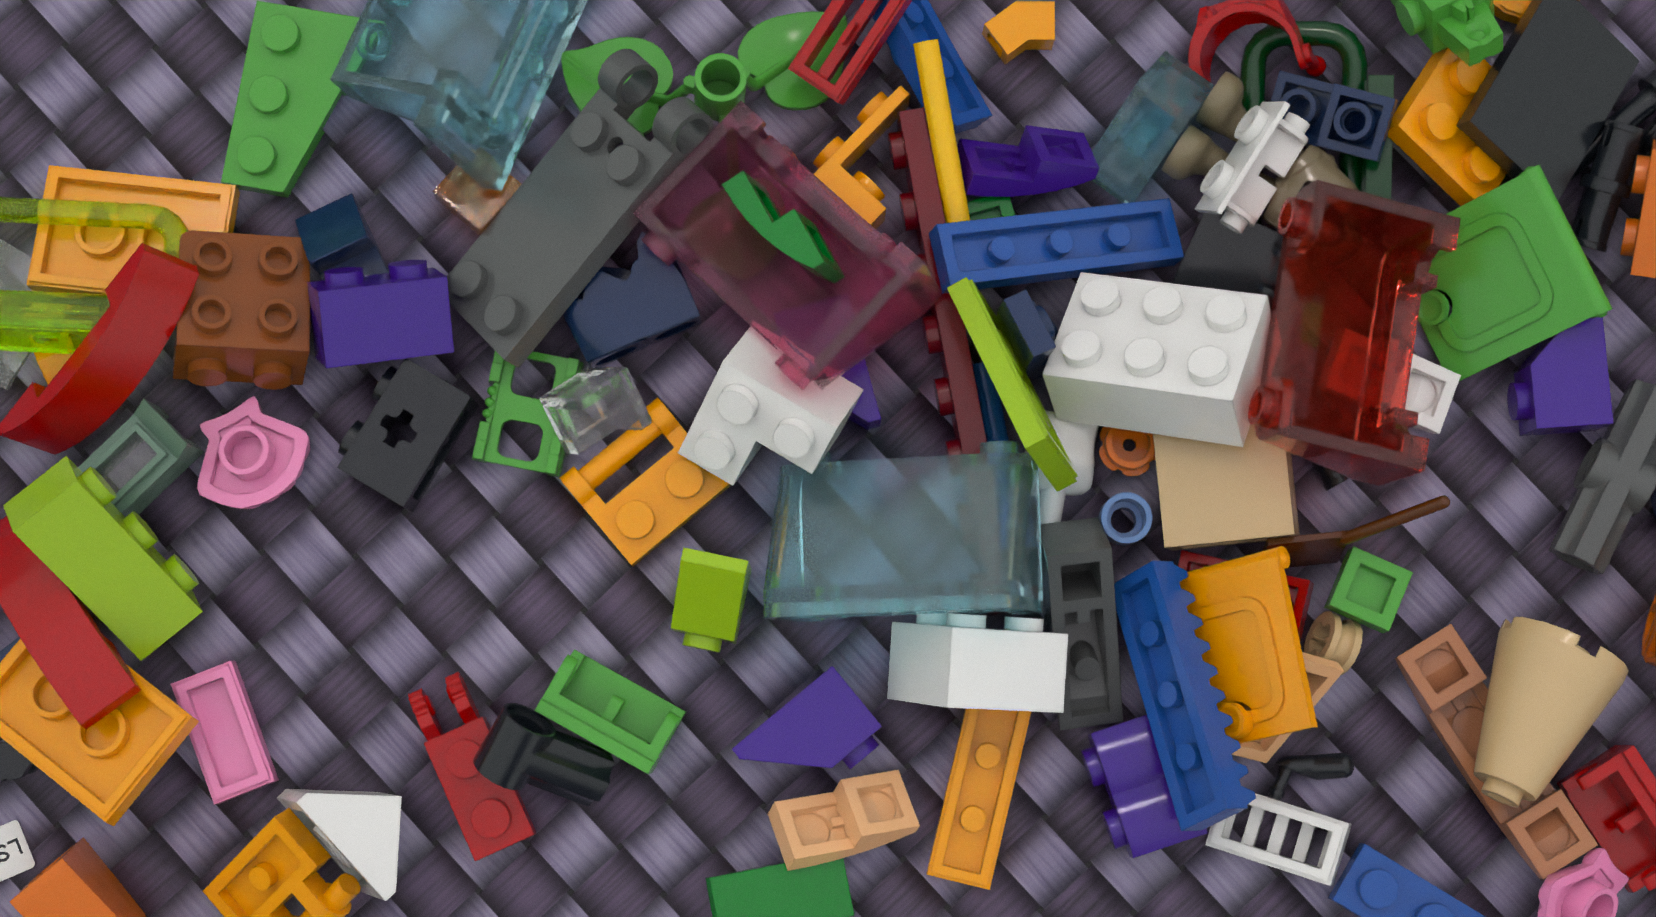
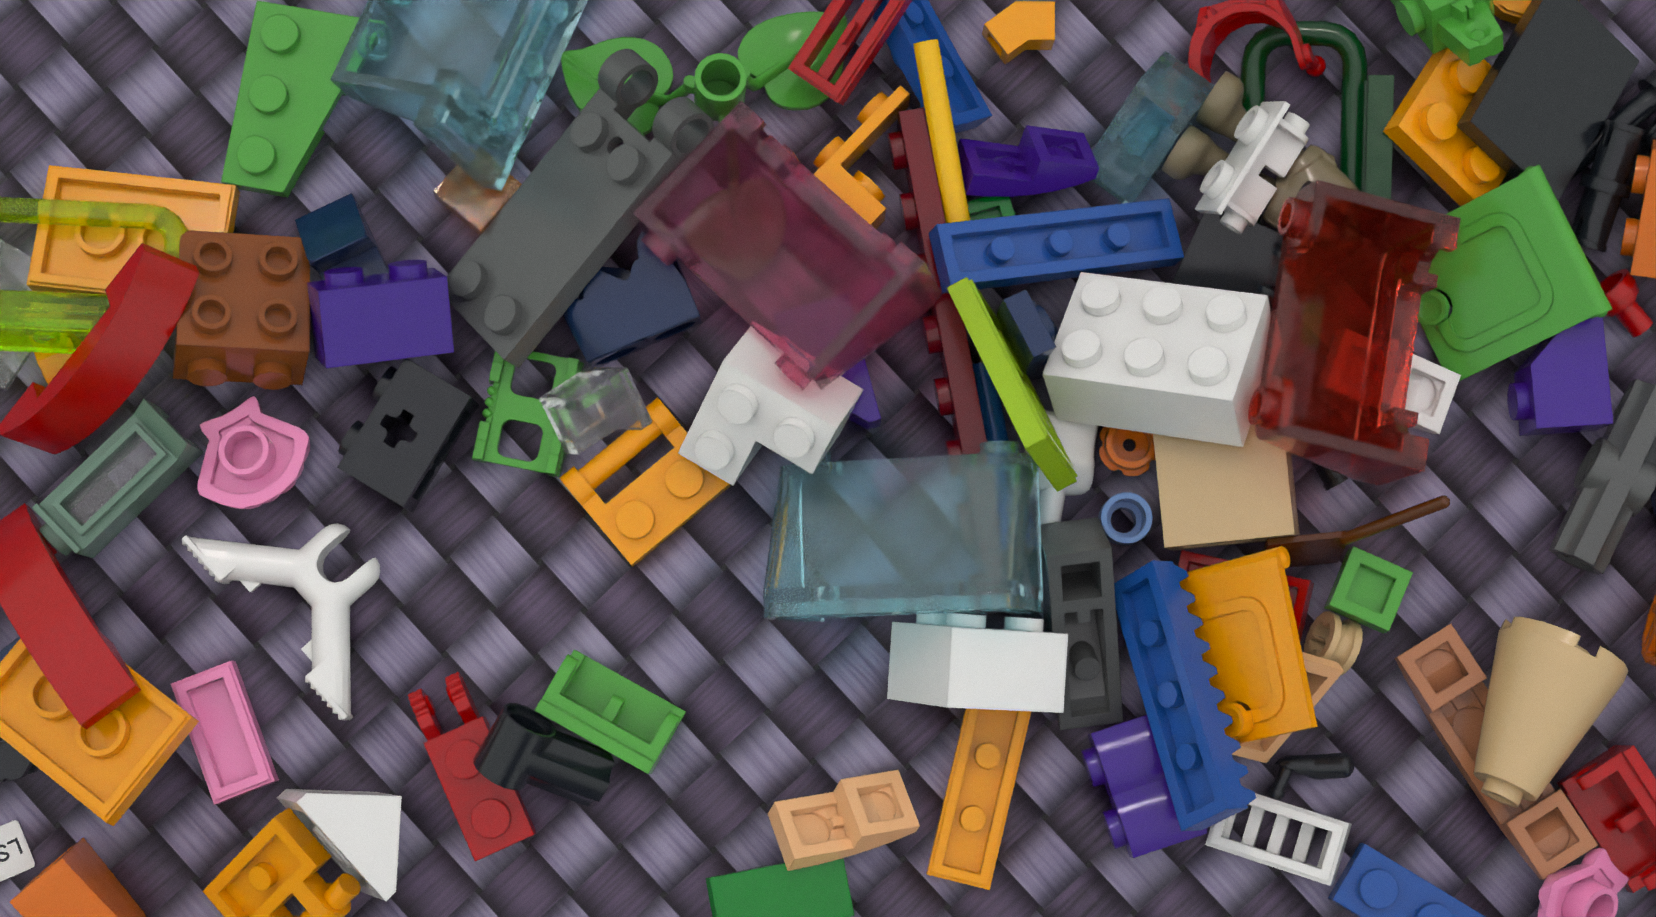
(104, 556): lime brick -> none
(303, 571): none -> white piece
(709, 599): lime slope -> none
(789, 233): green slope -> none
(815, 728): dark purple slope -> none
(1338, 115): dark blue slope -> none
(1622, 293): none -> red piece

